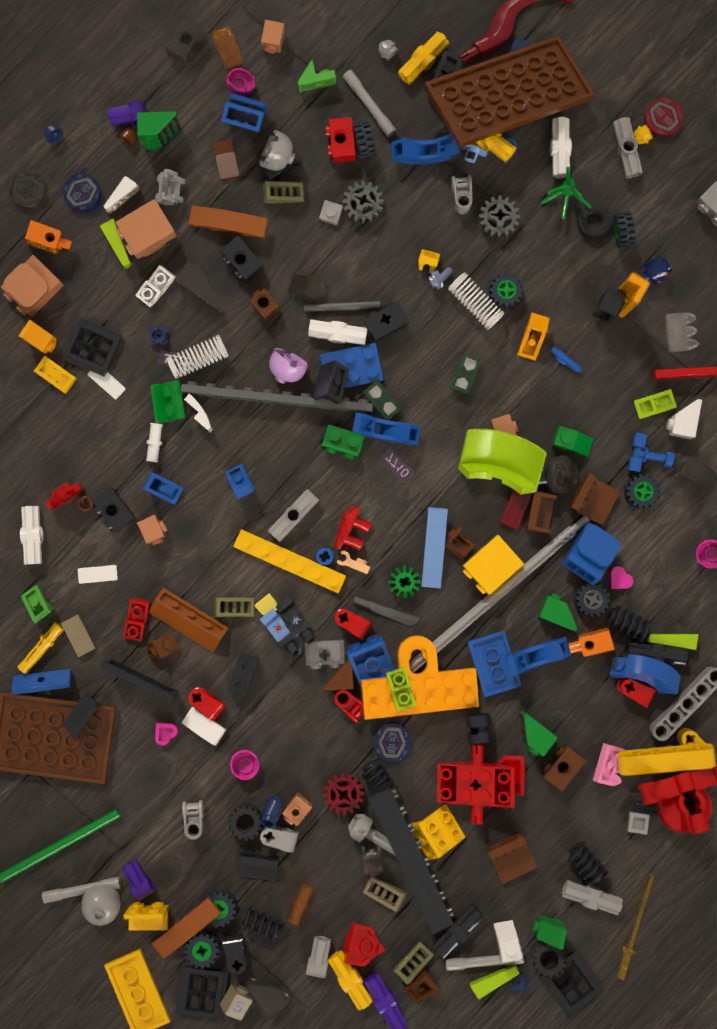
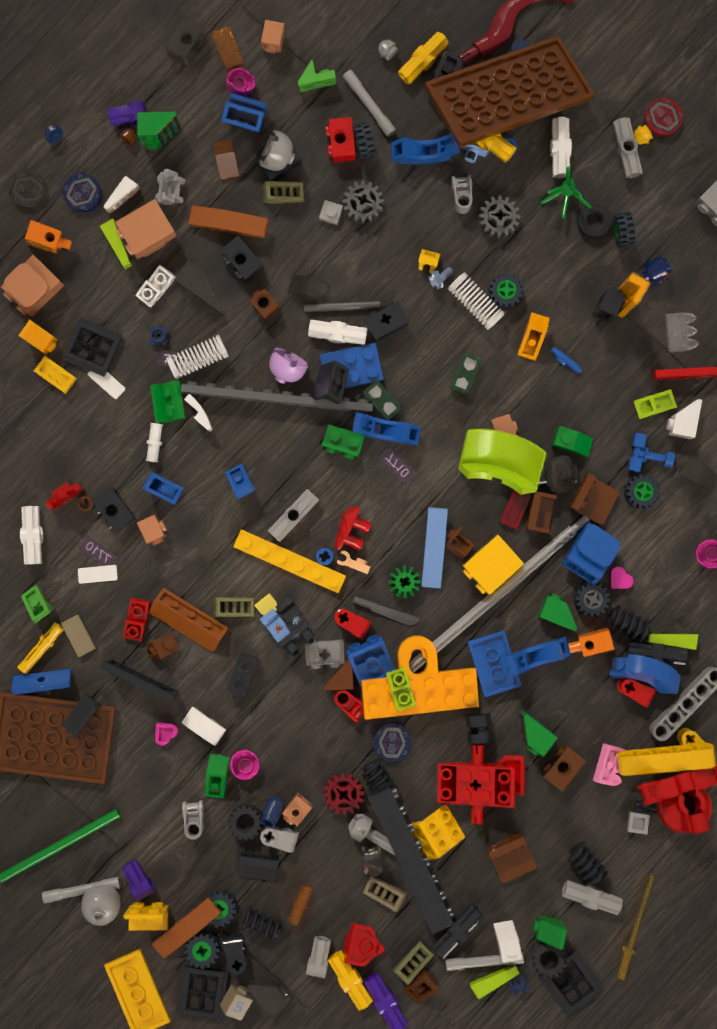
(97, 551): none -> sticker
(209, 705): red piece -> none
(216, 776): none -> green slope

